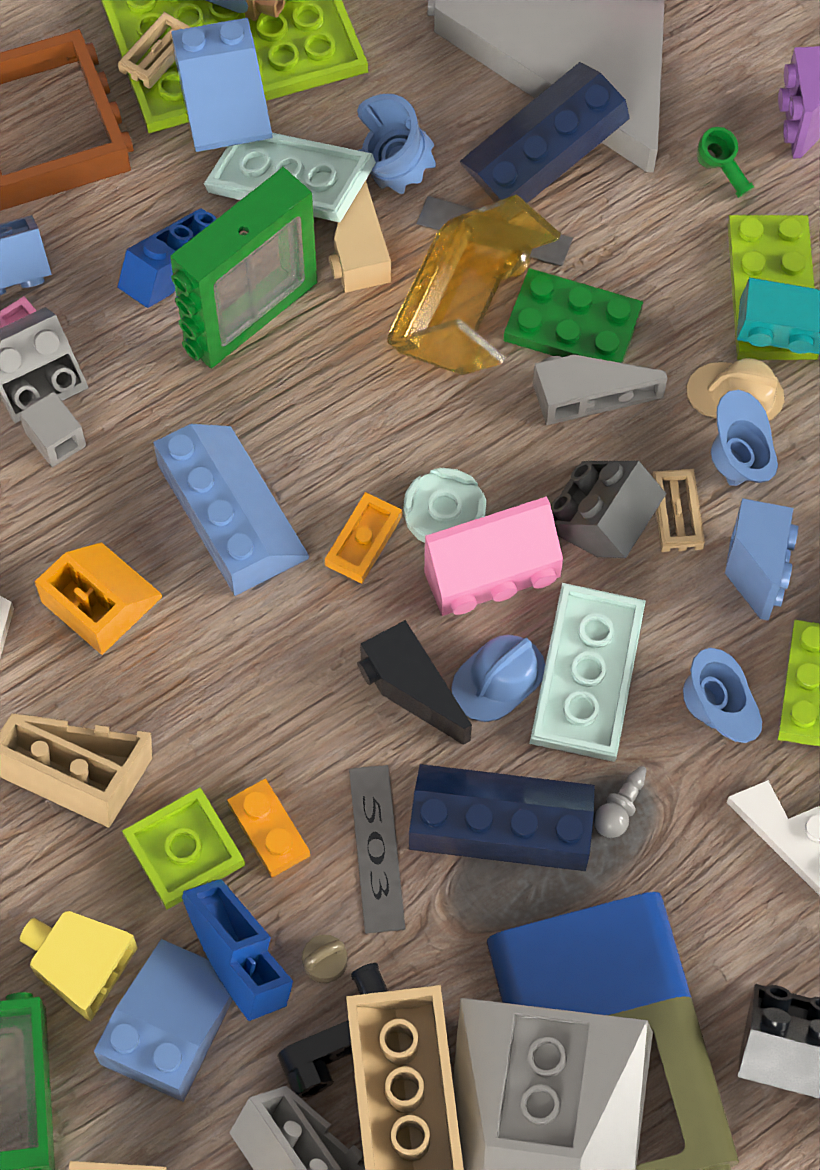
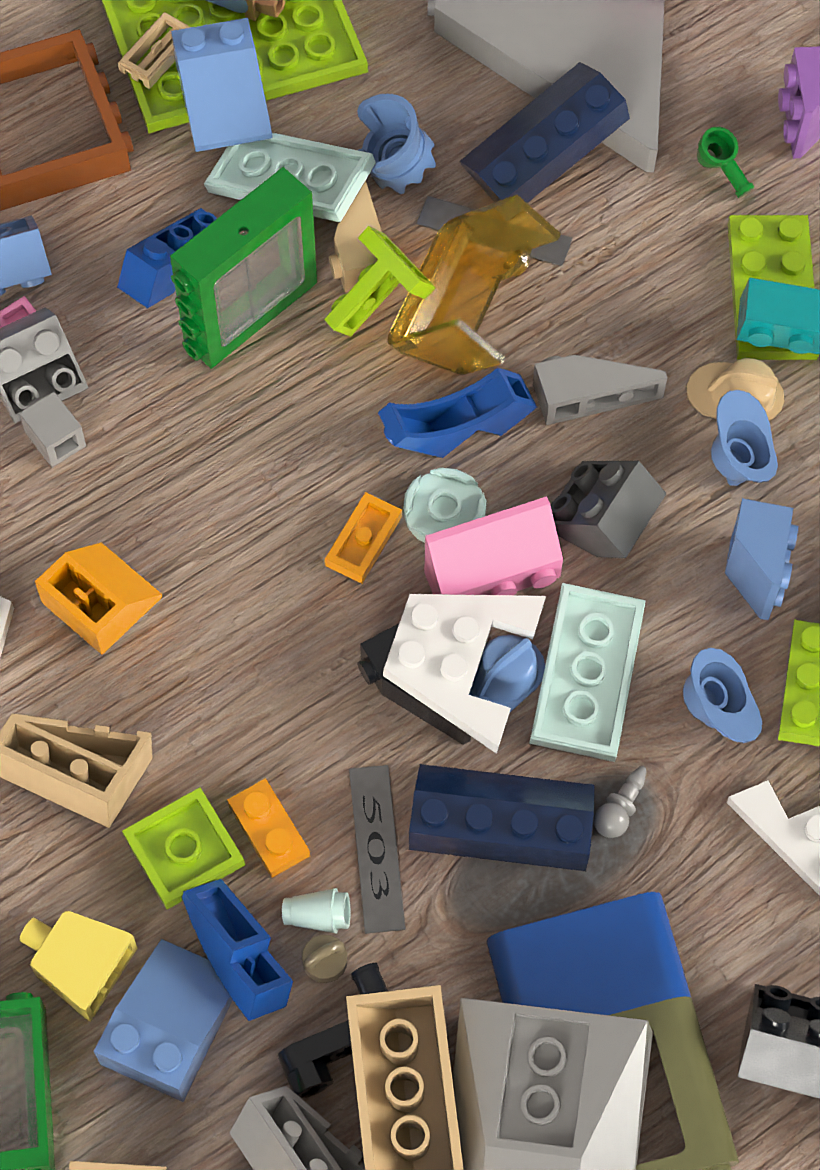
(229, 504): medium blue slope -> none
(319, 910): none -> light aqua cone
(376, 283): none -> lime bracket
(442, 648): none -> white wing
(444, 423): none -> blue arch
(571, 318): green plate -> none
(681, 541): tan tile -> none

